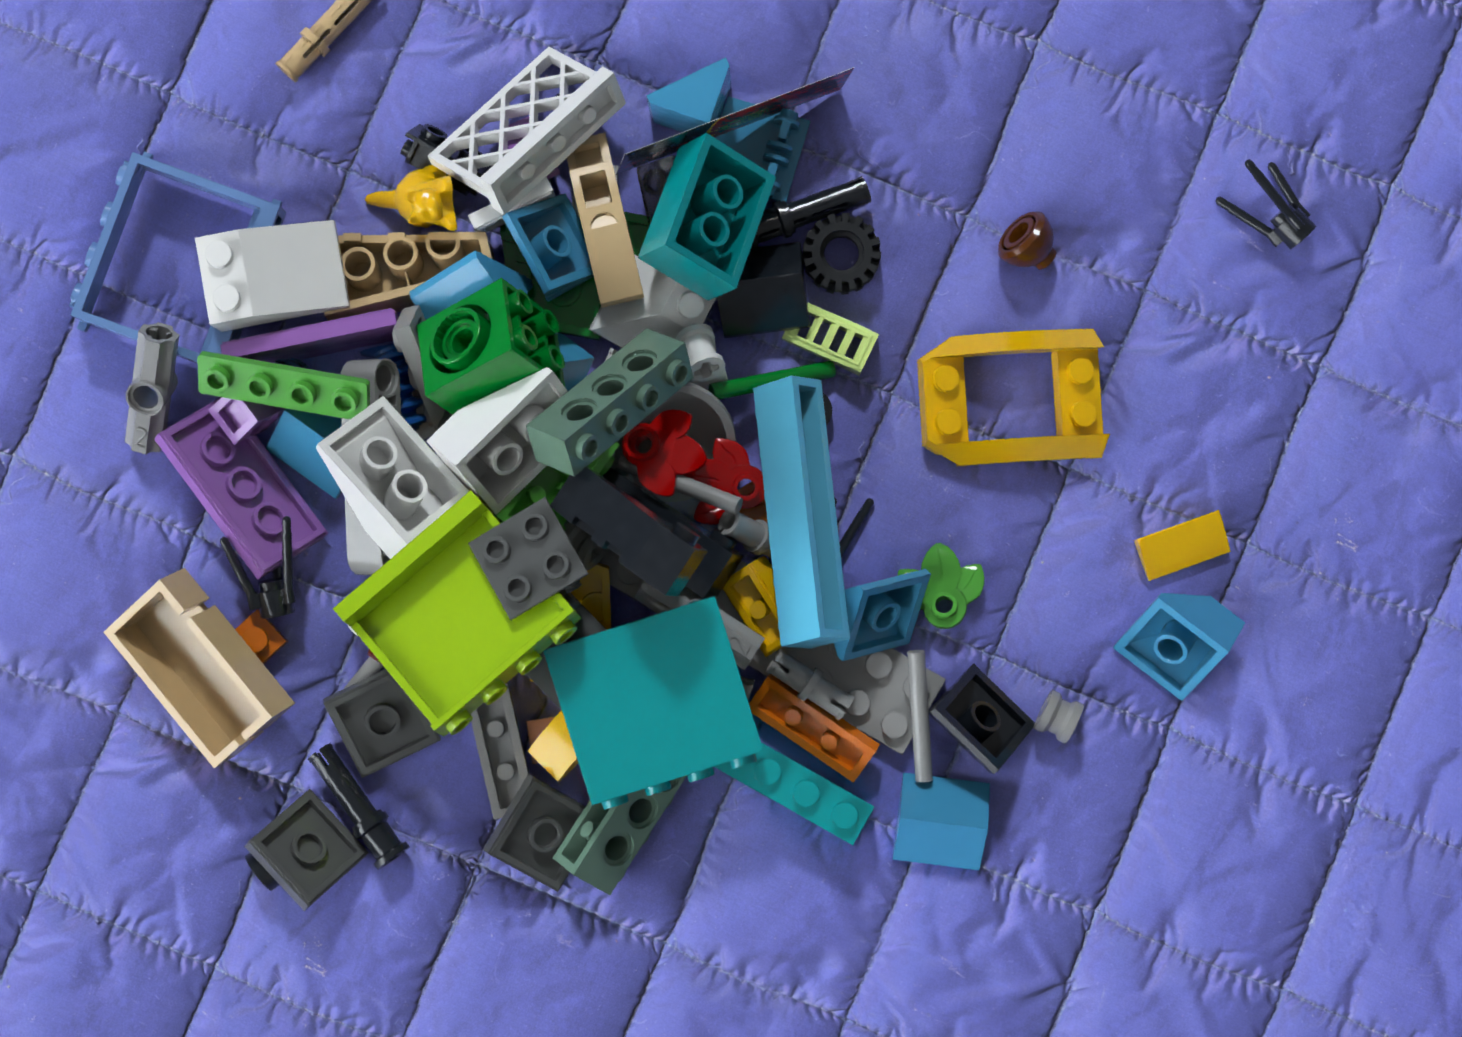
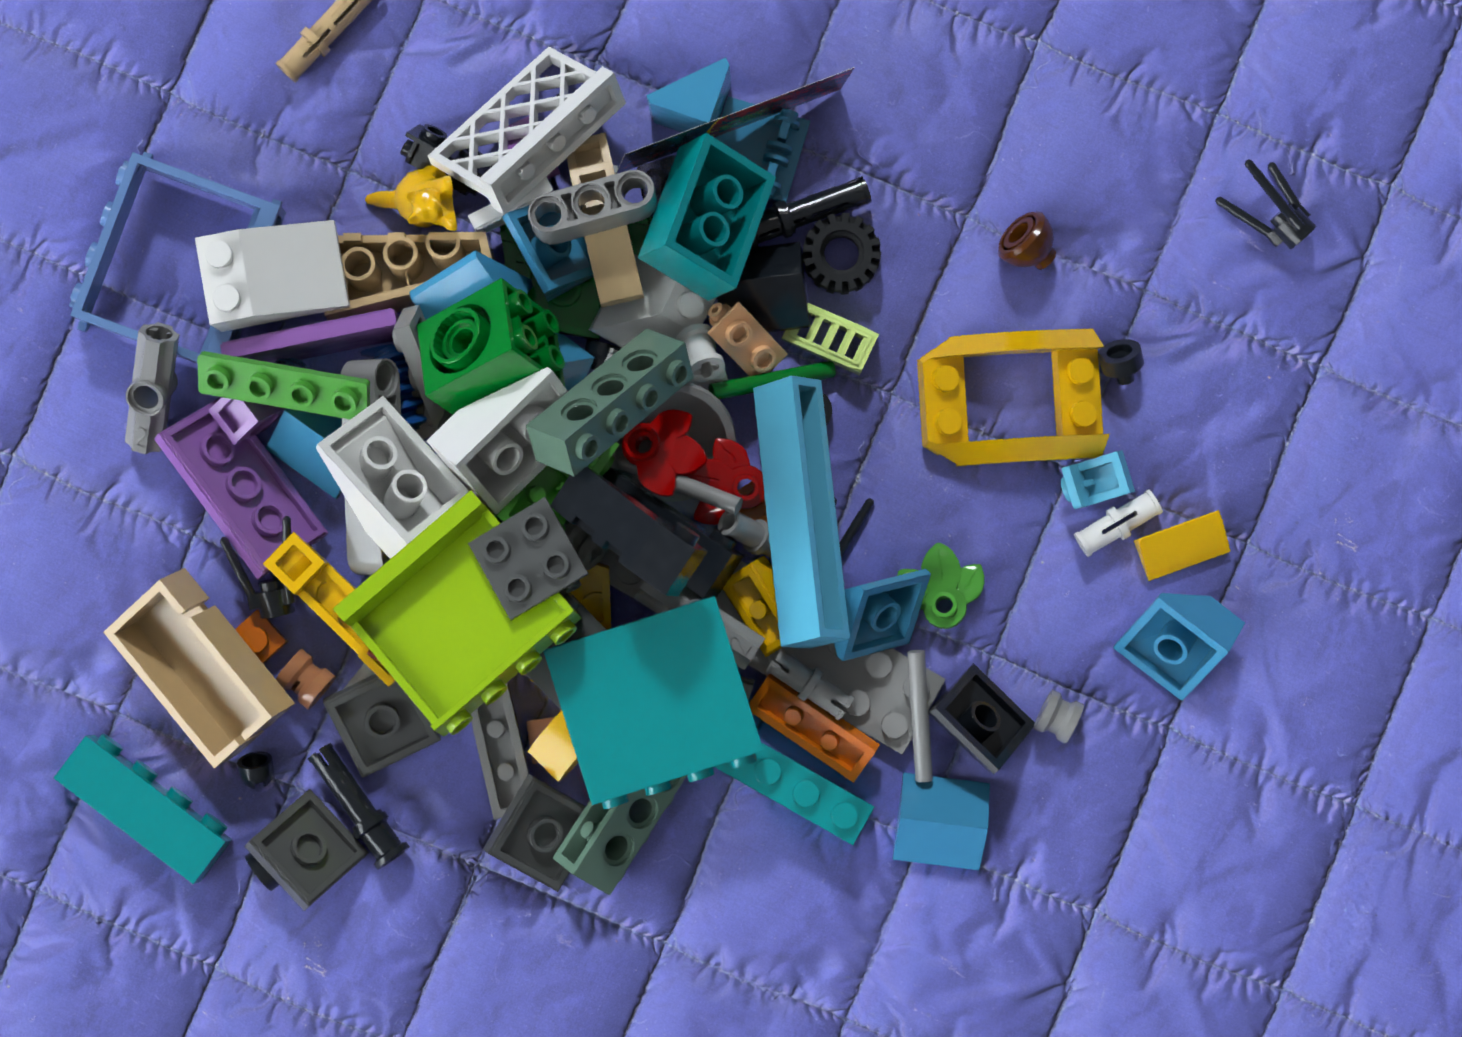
(143, 807): none -> teal brick
(256, 768): none -> black hinge
(305, 679): none -> nougat wheel
(321, 589): none -> yellow slope
(570, 201): none -> light grey beam
(599, 351): none -> black hinge
(744, 339): none -> light nougat hinge
(1096, 480): none -> medium azure bracket
(1121, 360): none -> black tile
(1144, 508): none -> white pin

